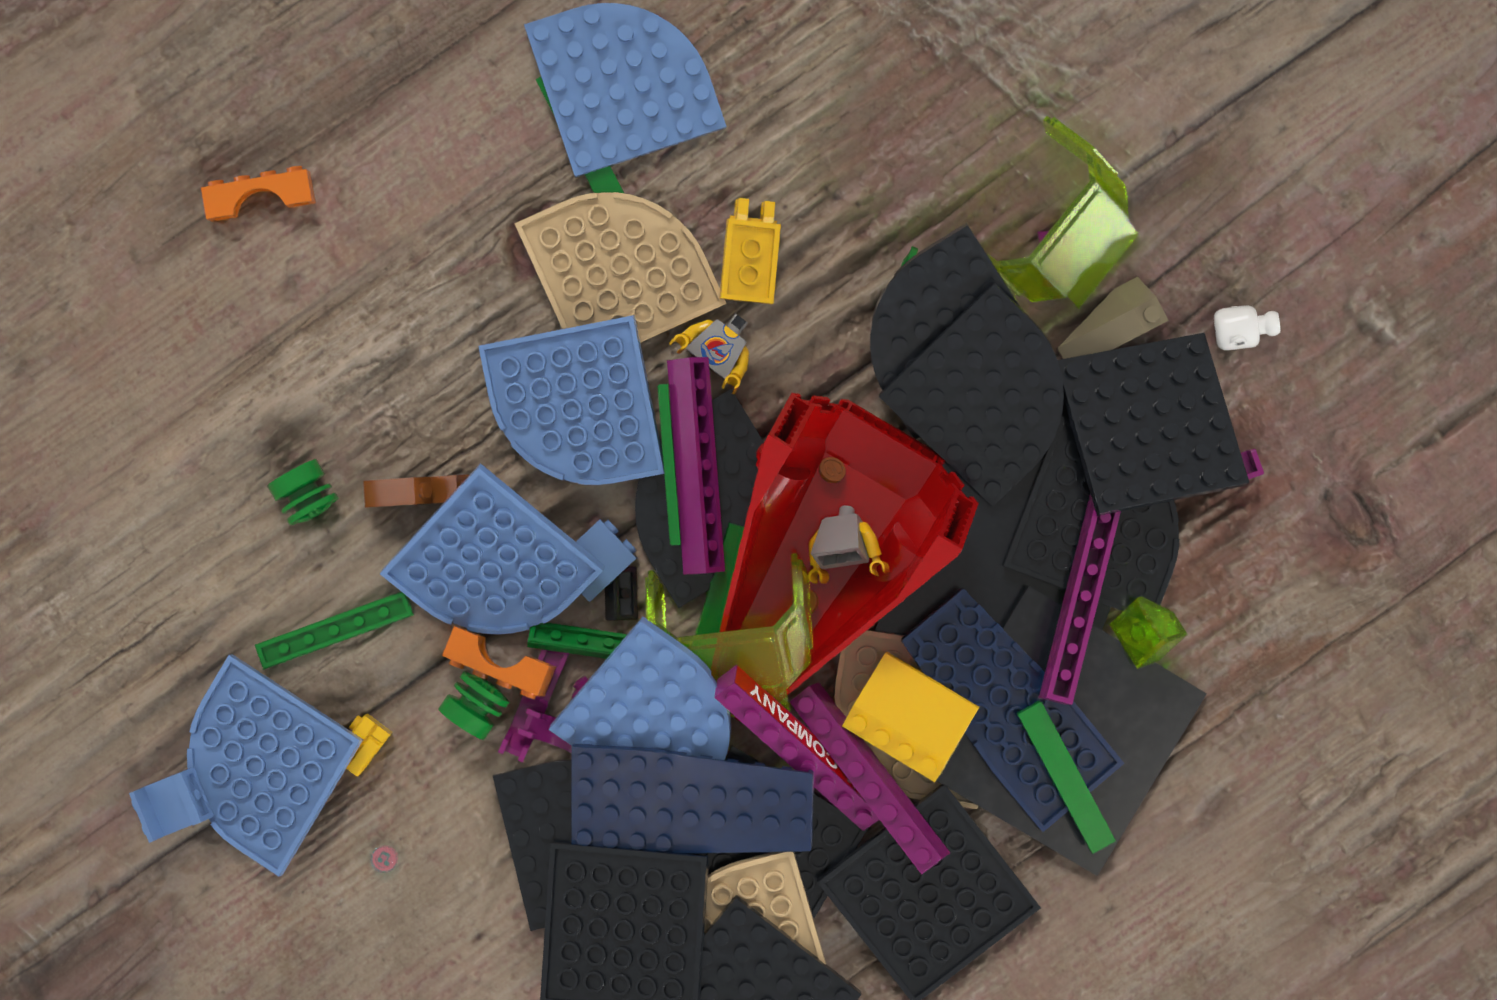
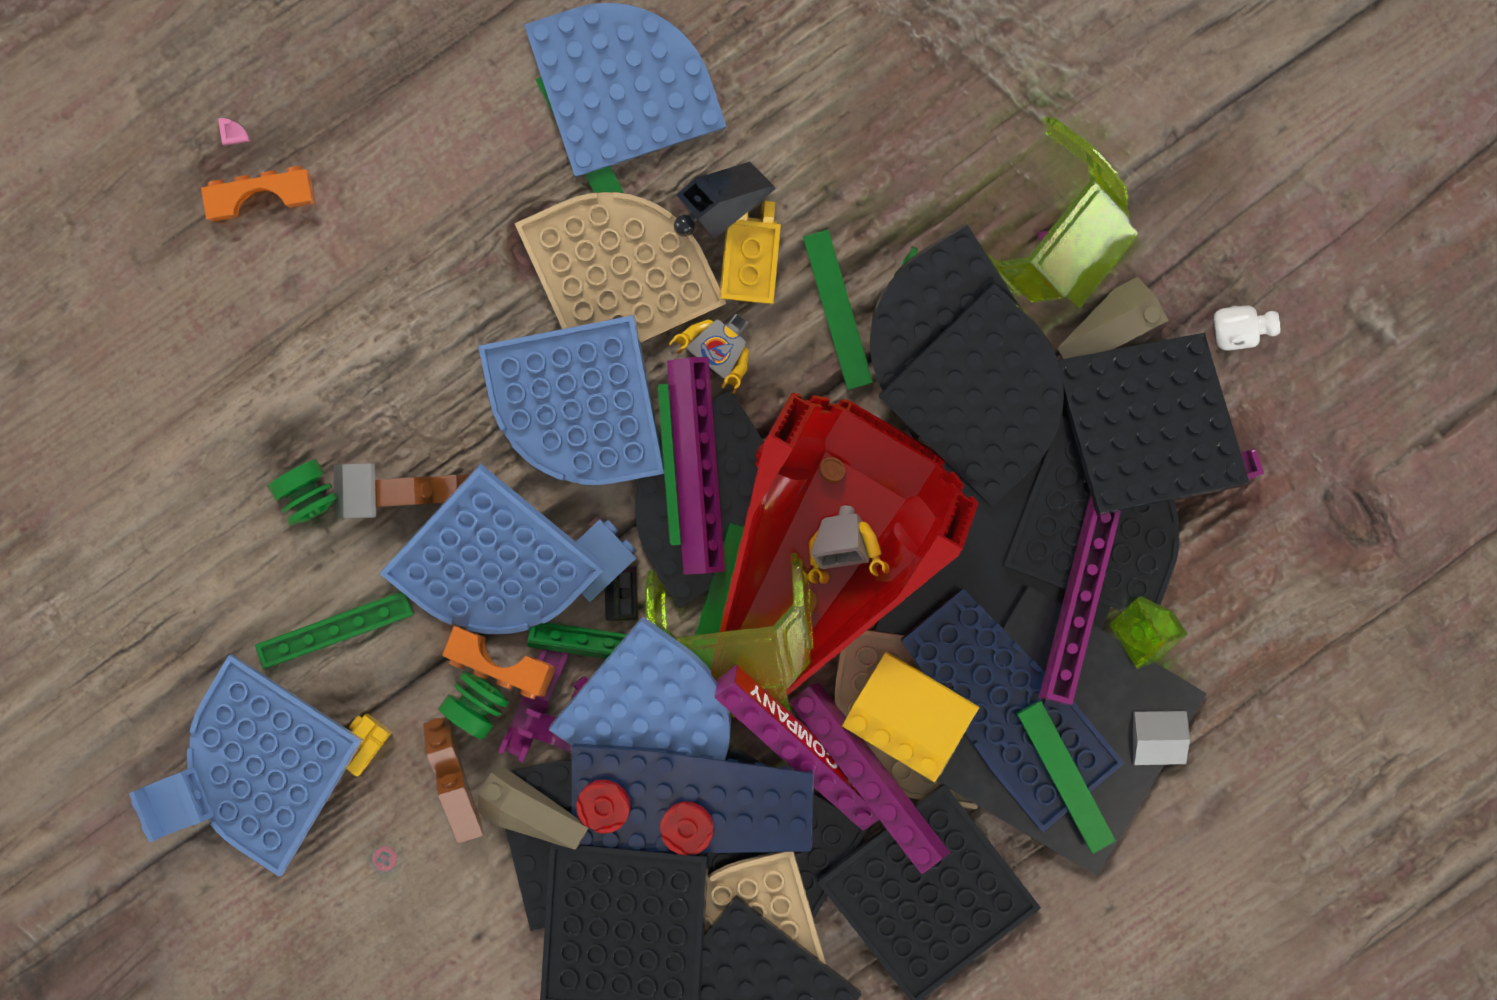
(232, 132): none -> bright pink tile
(355, 490): none -> light grey slope
(451, 780): none -> dark orange arch
(523, 809): none -> dark tan wedge
(603, 806): none -> red tile
(686, 828): none -> red tile
(721, 199): none -> black slope
(837, 309): none -> green tile
(1160, 737): none -> light grey slope

